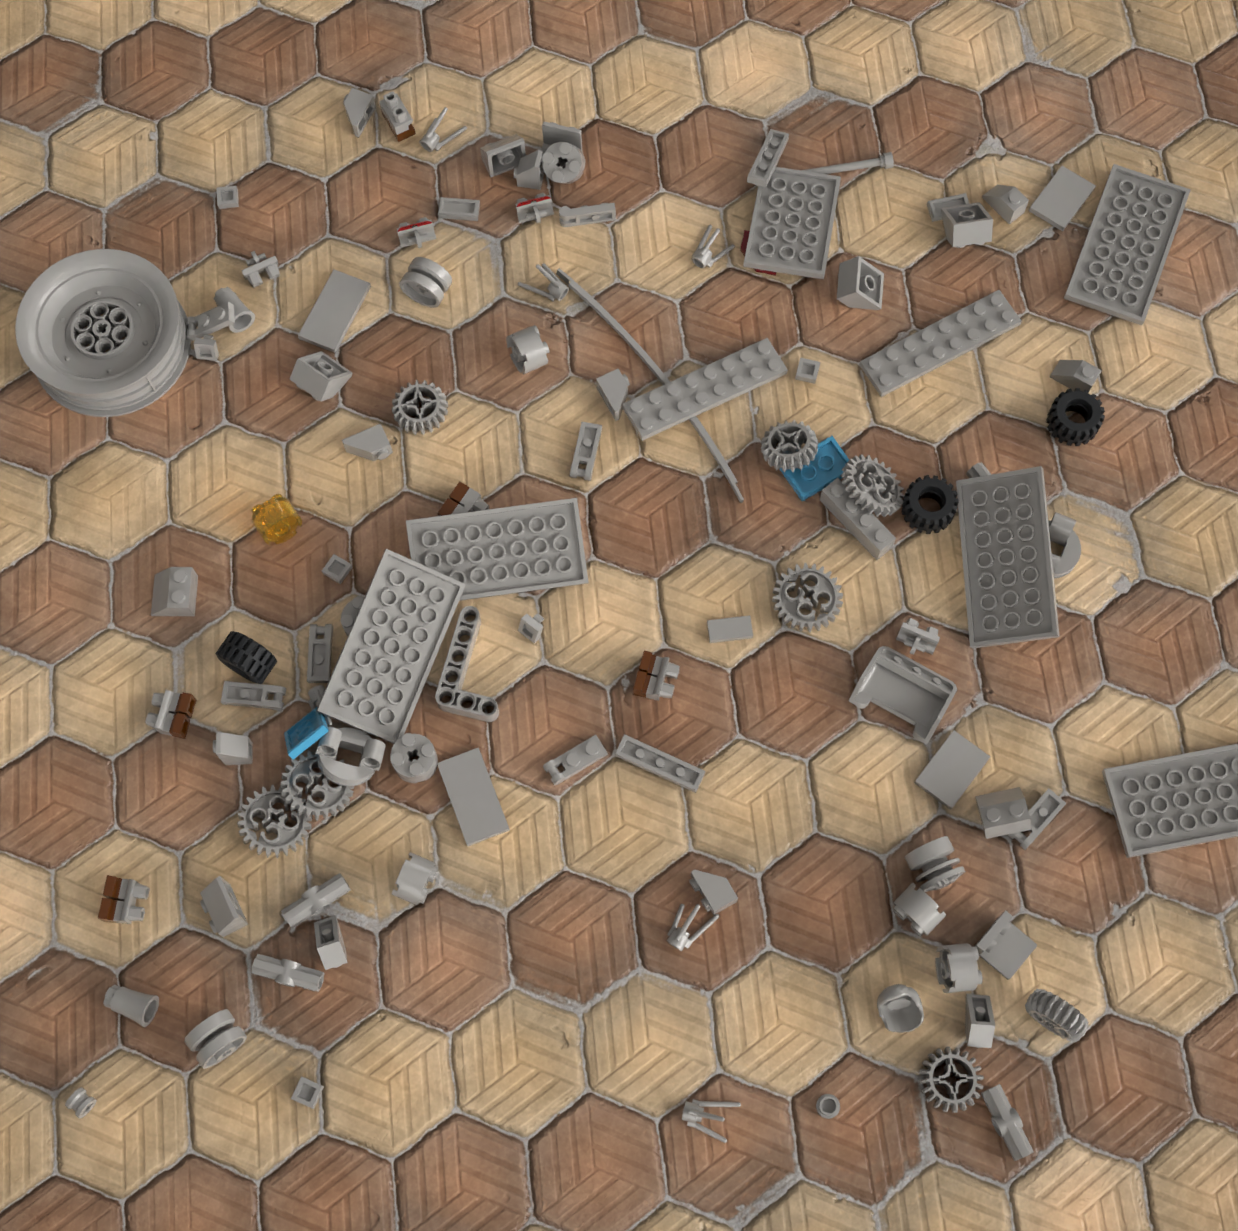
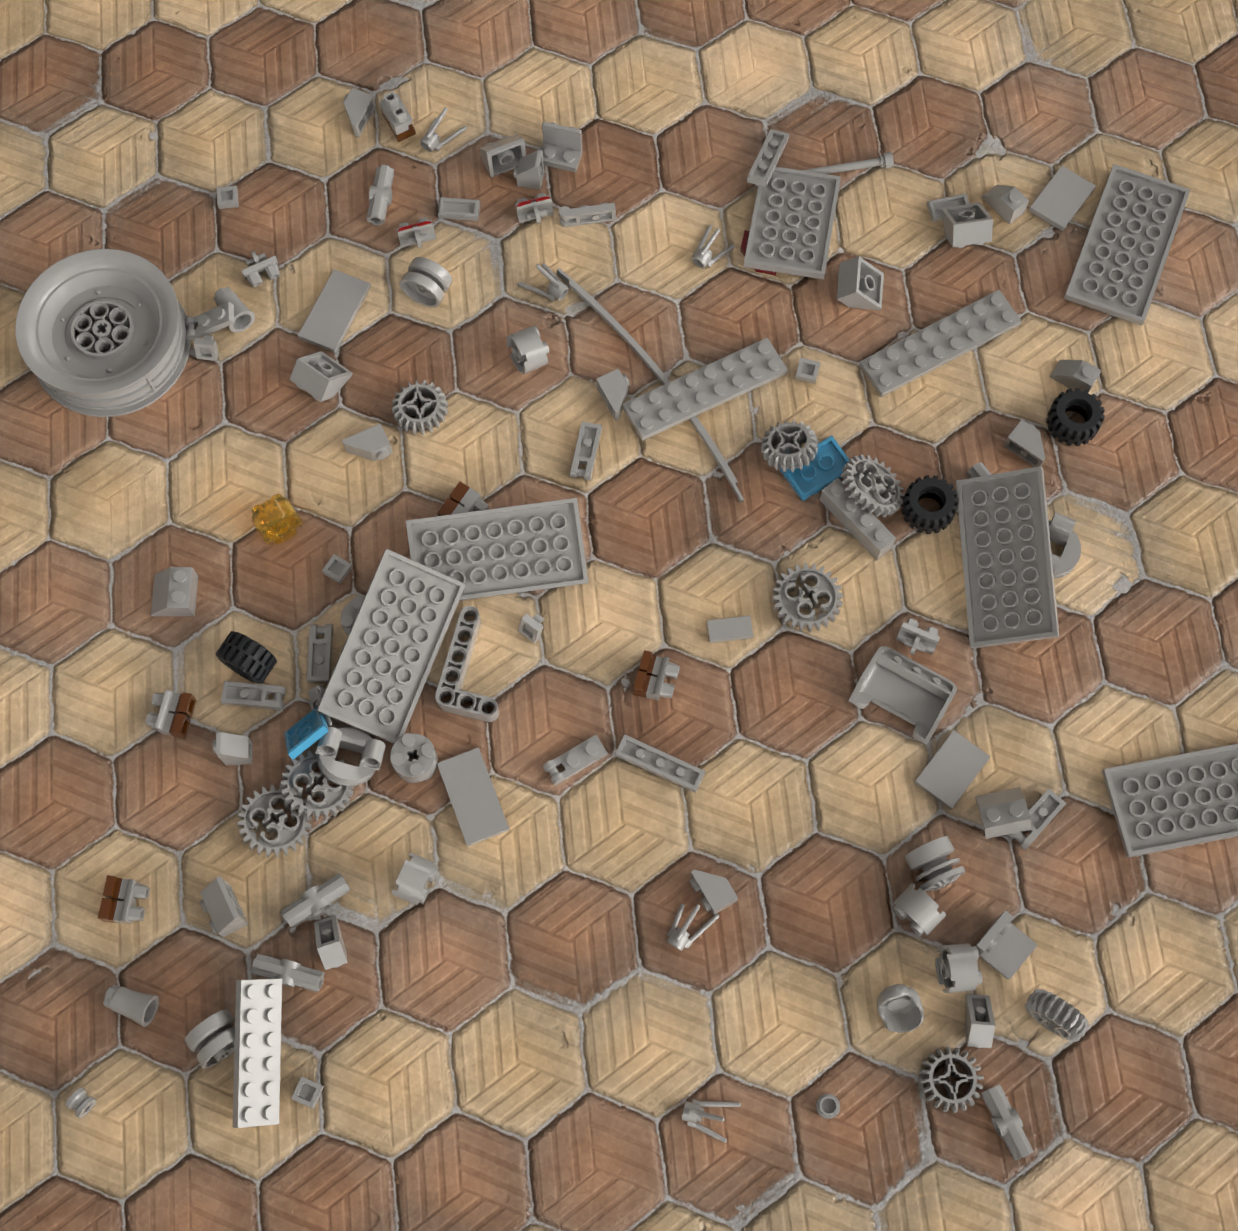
(257, 1052): none -> plate
(380, 195): none -> light grey piece
(553, 158): light grey brick -> none
(1026, 443): none -> light grey slope

